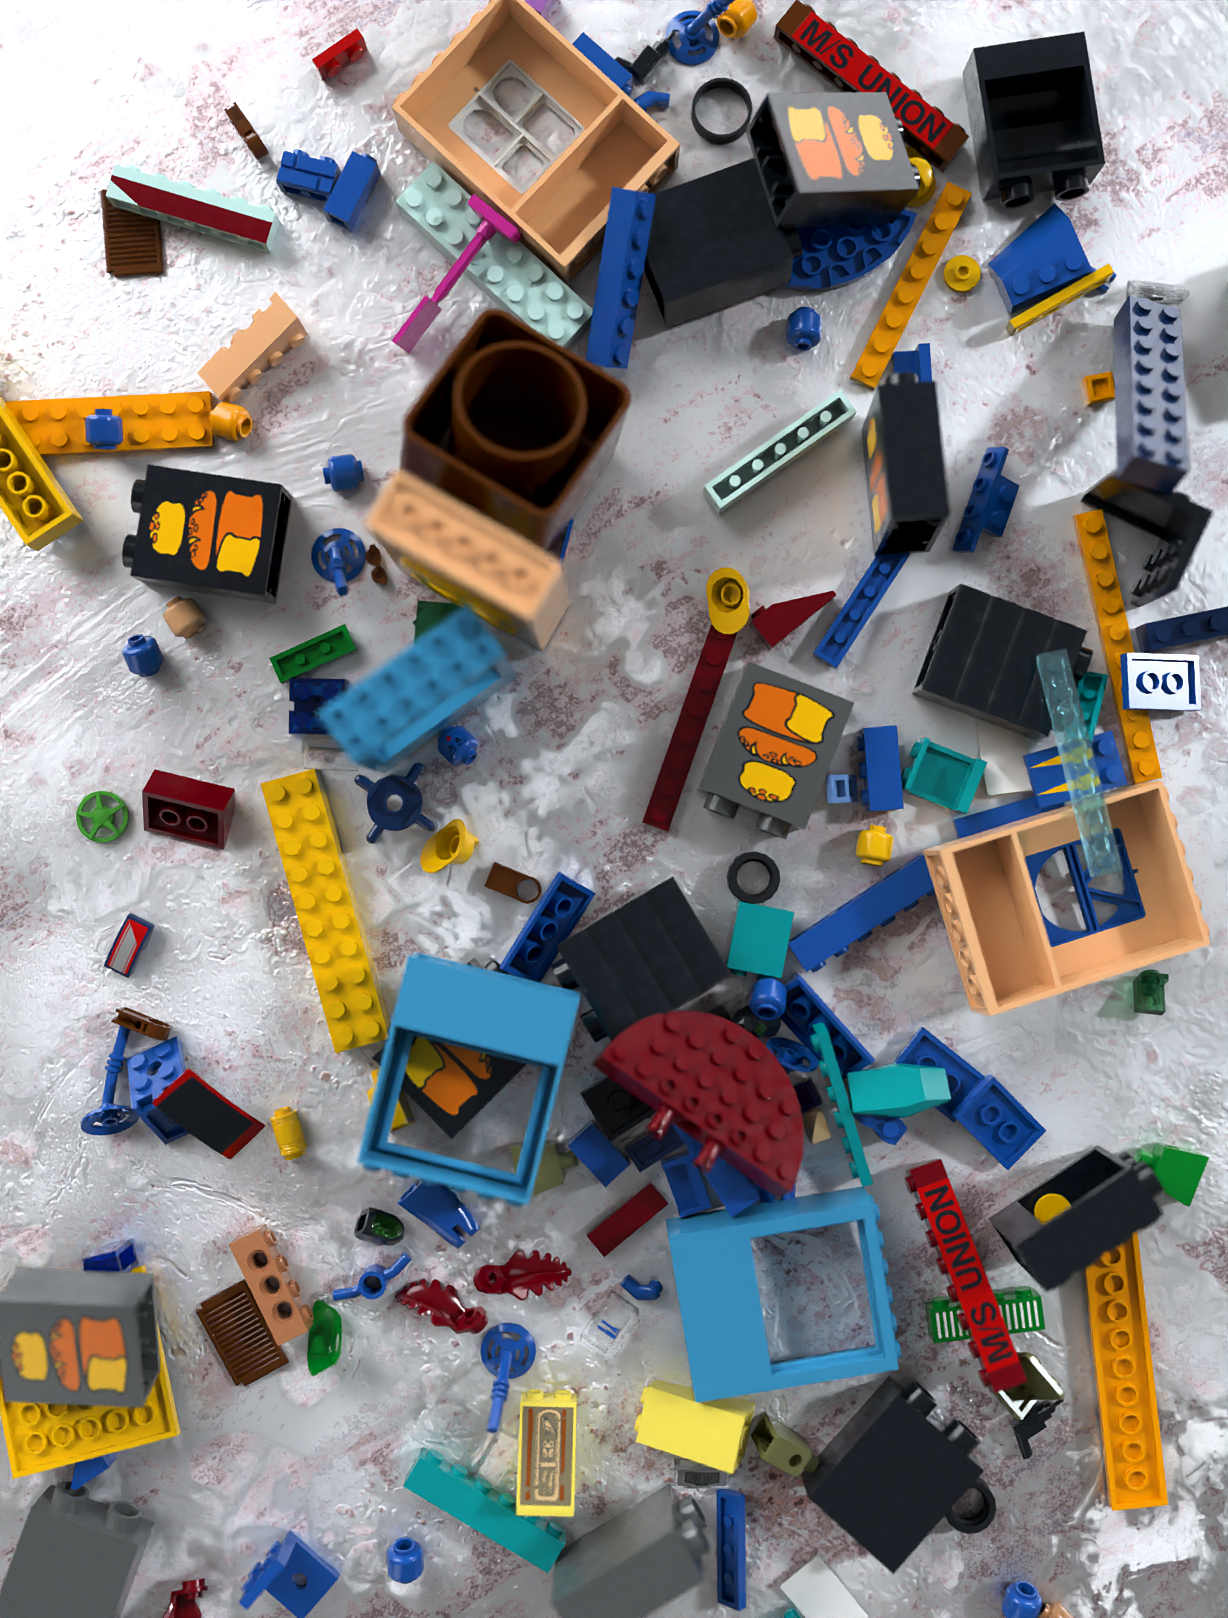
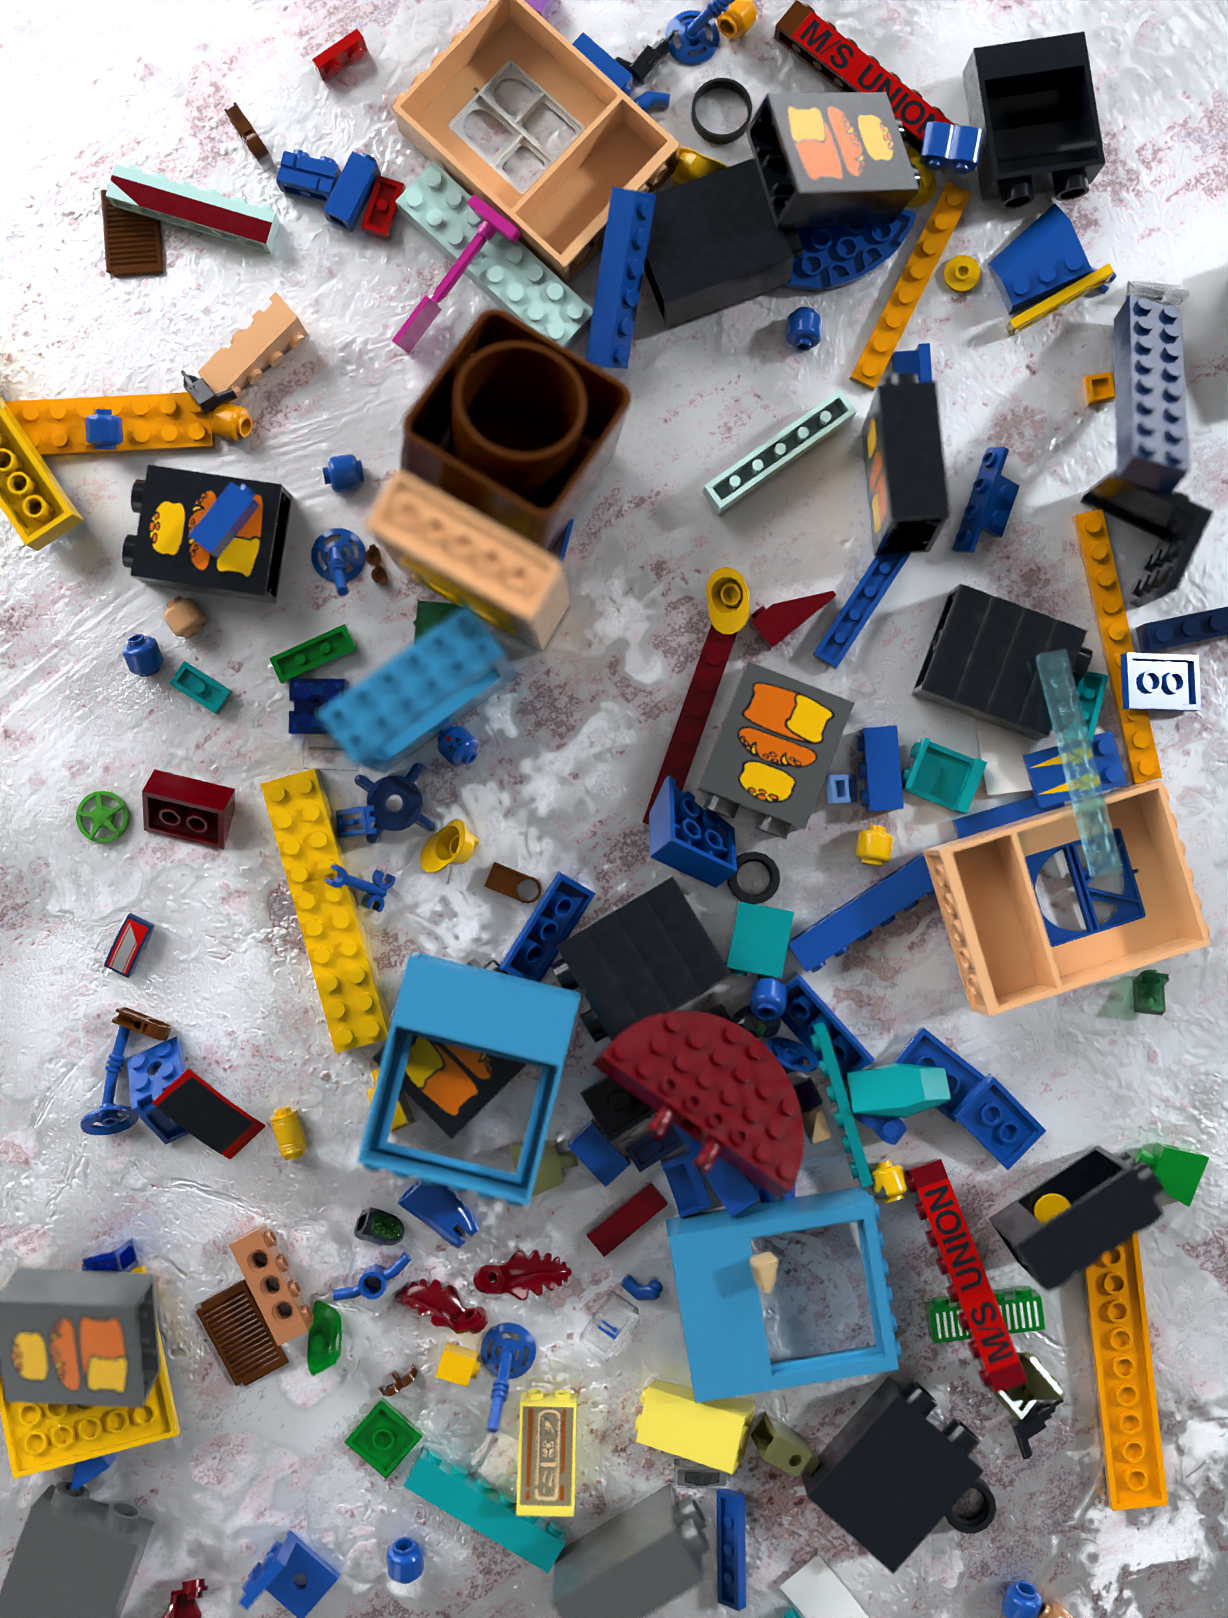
(201, 687): none -> teal plate
(203, 394): none -> piece
(225, 518): none -> blue brick
(366, 820): none -> blue tile
(375, 891): none -> blue bar
(382, 207): none -> red plate
(384, 1437): none -> green tile
(400, 1382): none -> reddish brown piece
(458, 1364): none -> yellow brick
(691, 837): none -> blue wedge
(693, 166): none -> yellow piece
(764, 1270): none -> tan slope
(888, 1182): none -> yellow head
(950, 147): none -> blue brick

